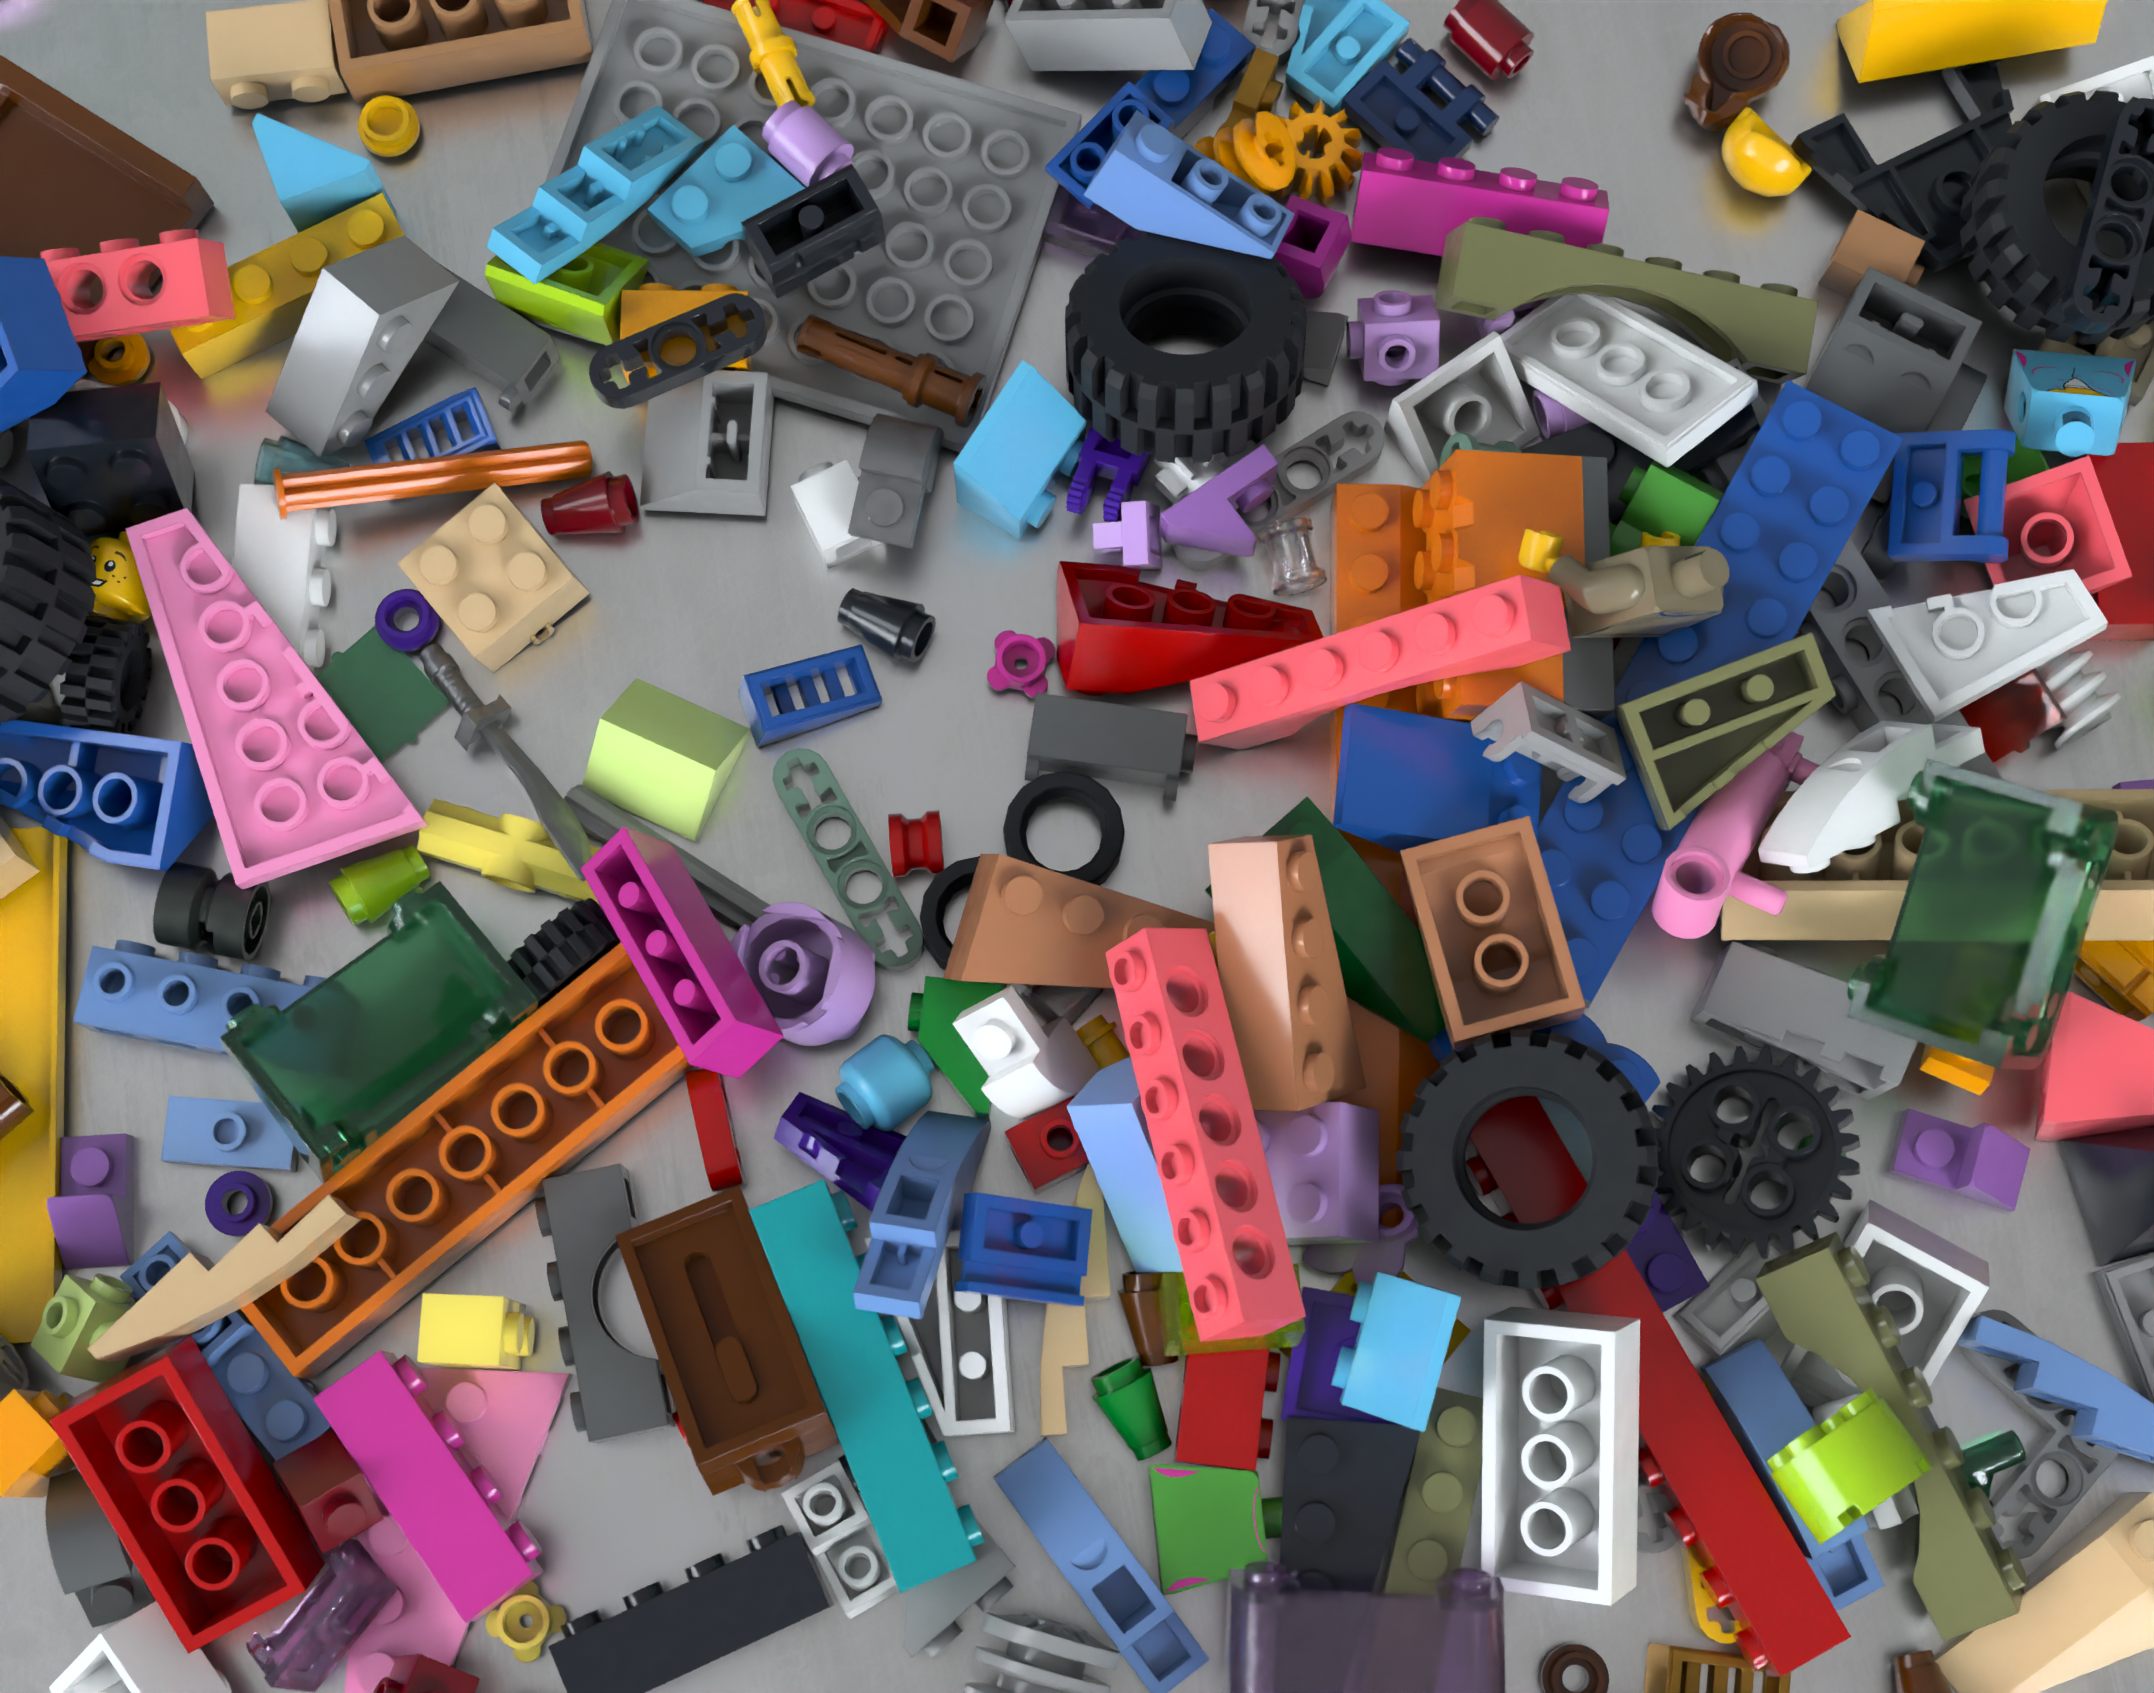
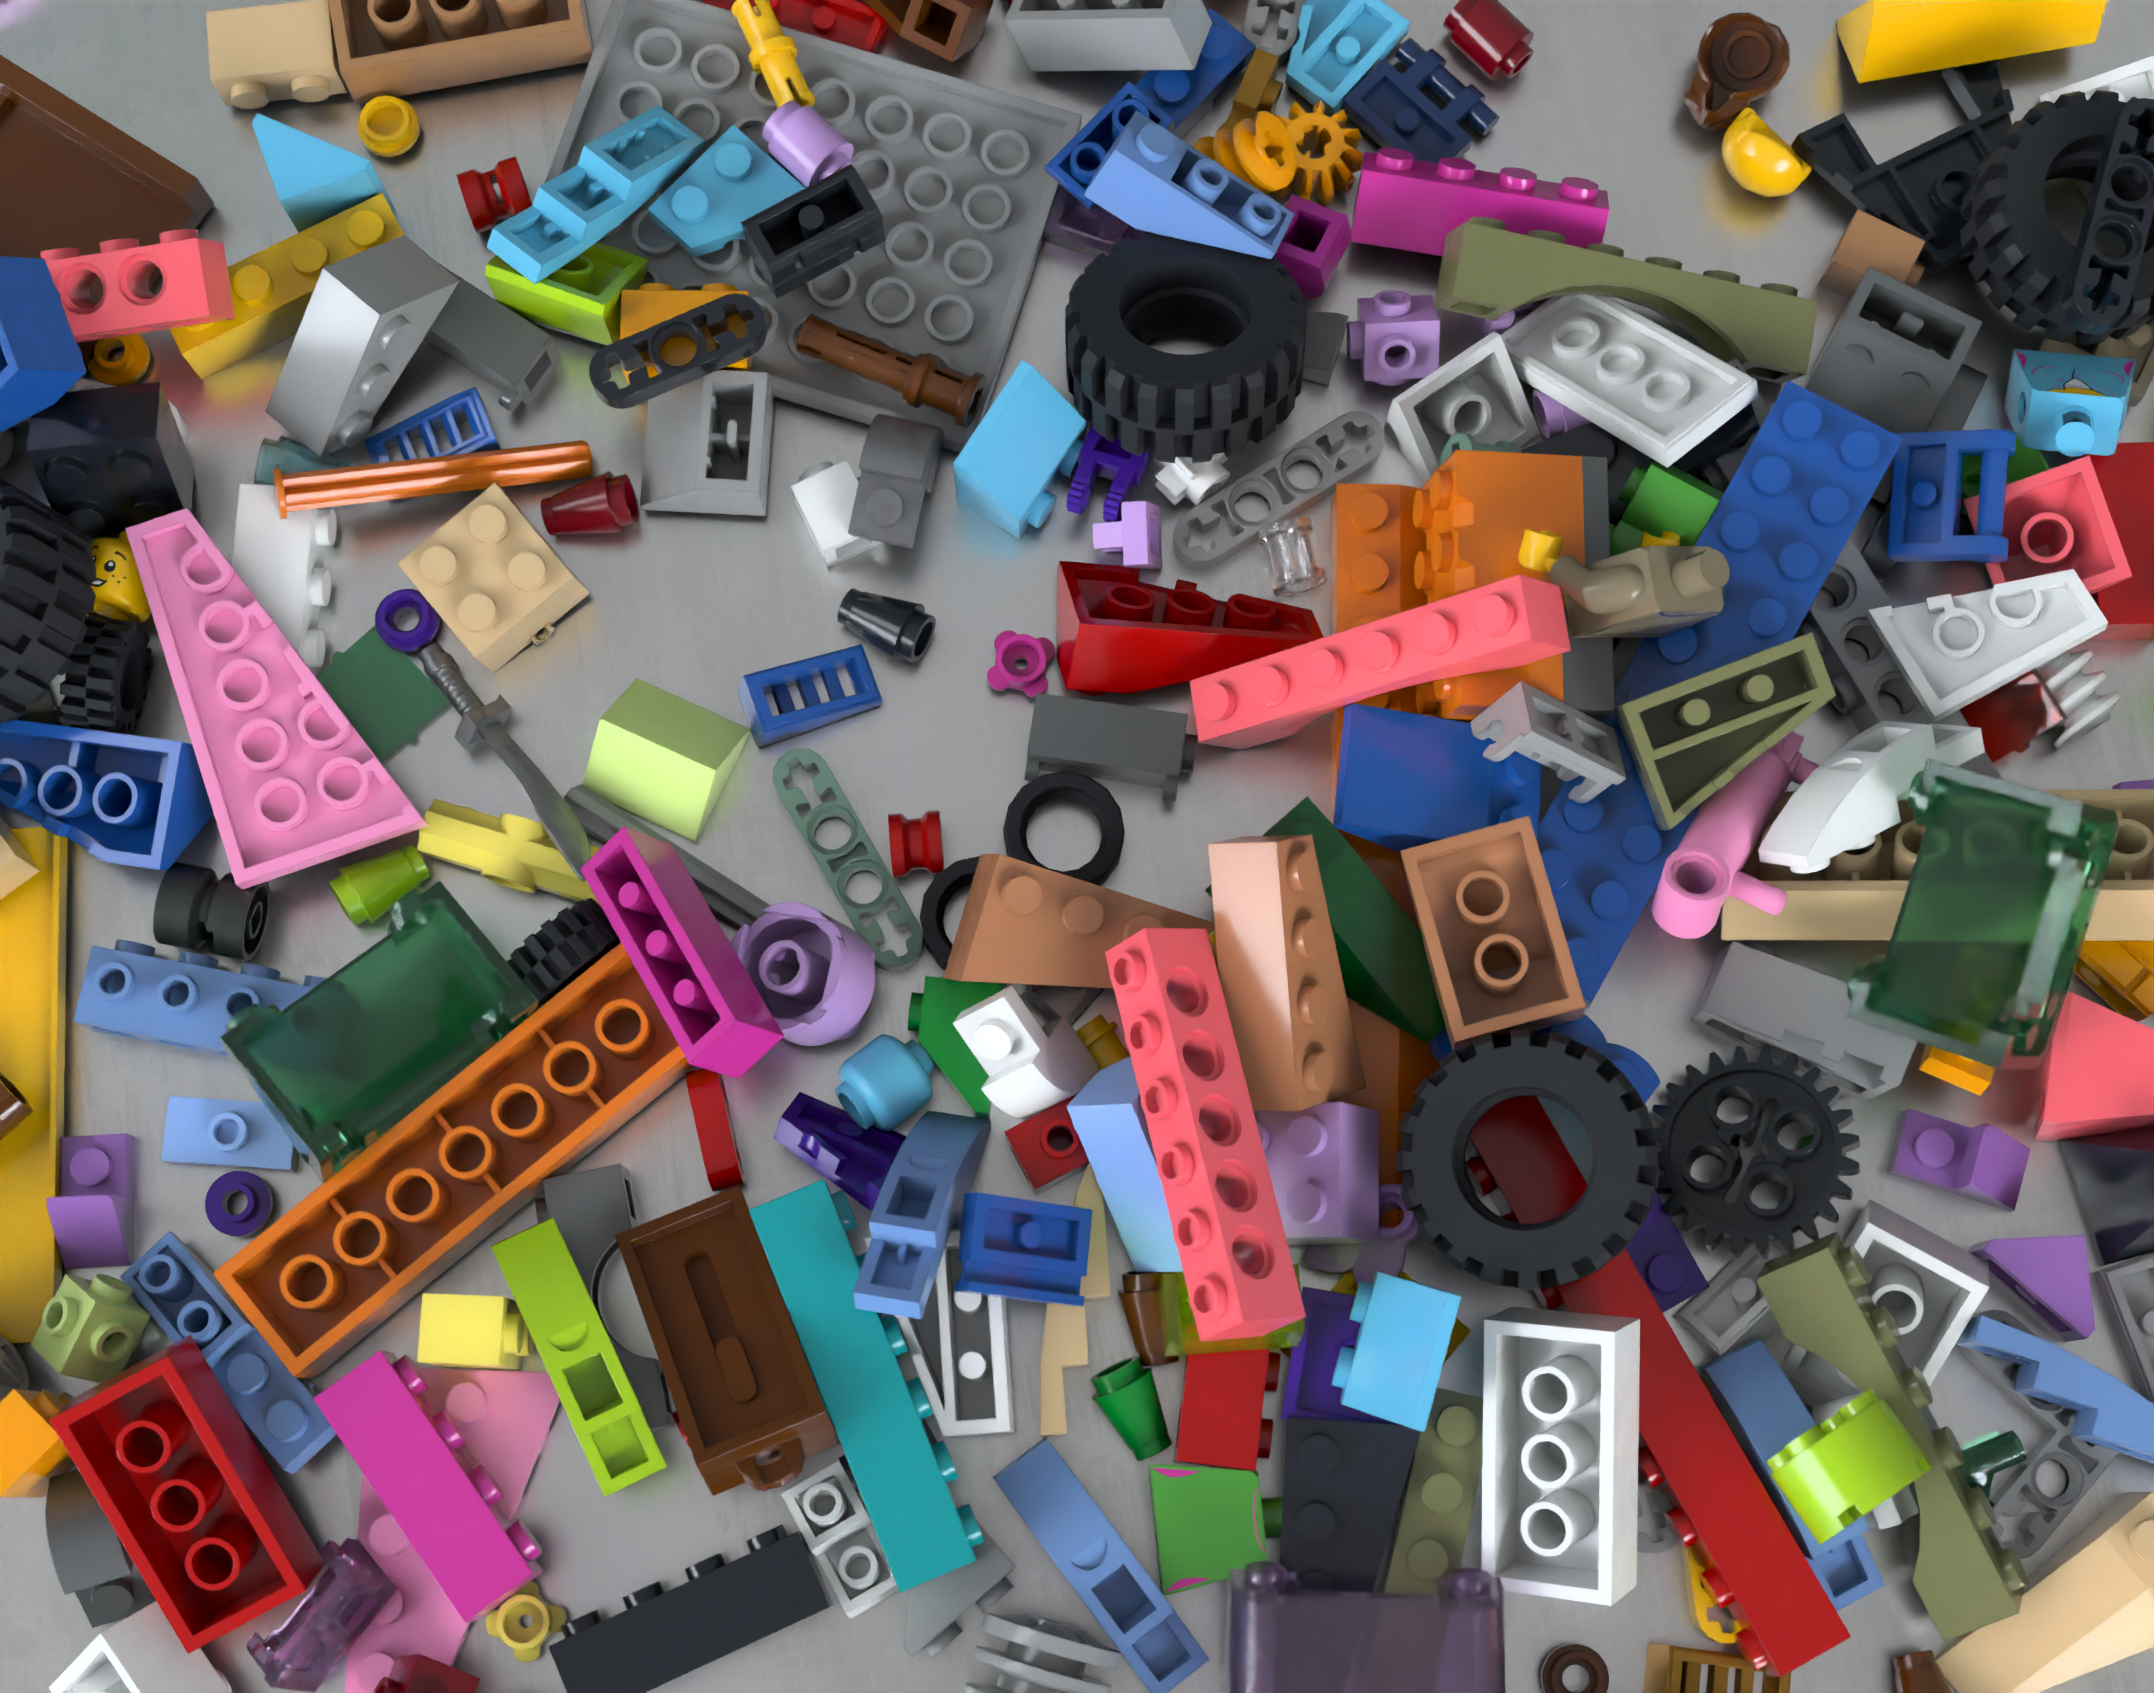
(204, 1292): tan slope -> none
(328, 1491): dark red brick -> none
(482, 198): none -> red wheel
(578, 1356): none -> lime slope
(1209, 514): medium lavender slope -> none
(2047, 1278): none -> medium lavender slope

